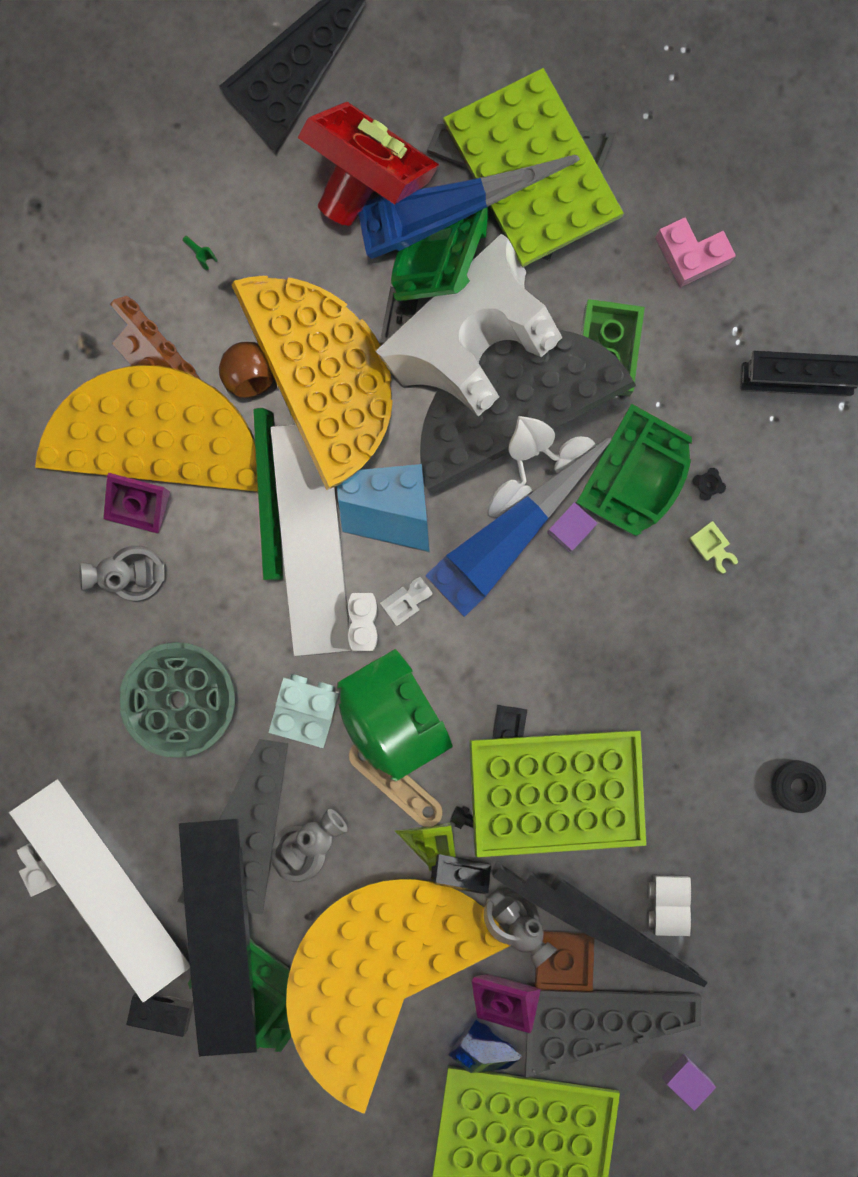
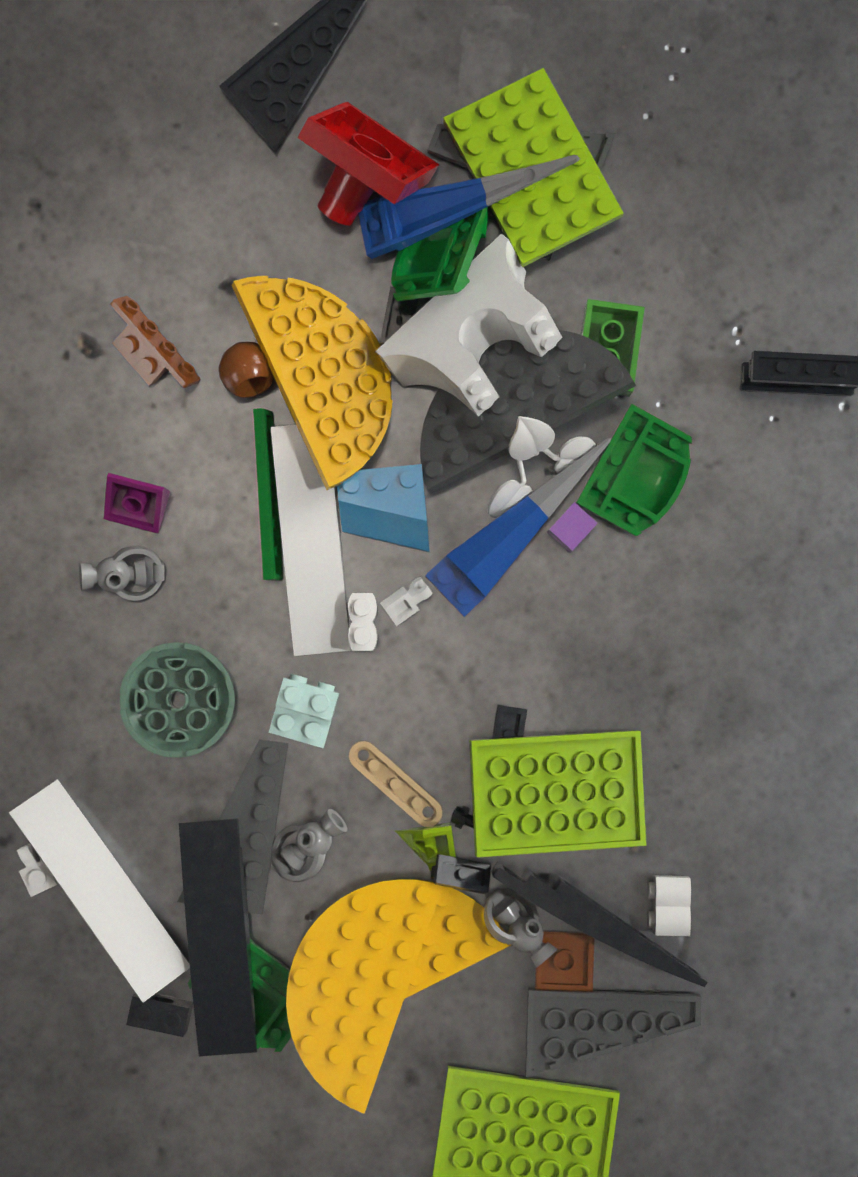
(151, 427): yellow plate -> none
(202, 254): green hand -> none
(379, 133): yellowish green plate -> none
(391, 717): green slope -> none
(482, 1050): clear blue slope -> none
(505, 1002): magenta slope -> none
(688, 1082): medium lavender piece -> none
(690, 258): bright pink brick -> none
(711, 476): black plate -> none
(711, 543): yellowish green plate -> none
(814, 782): black tyre -> none

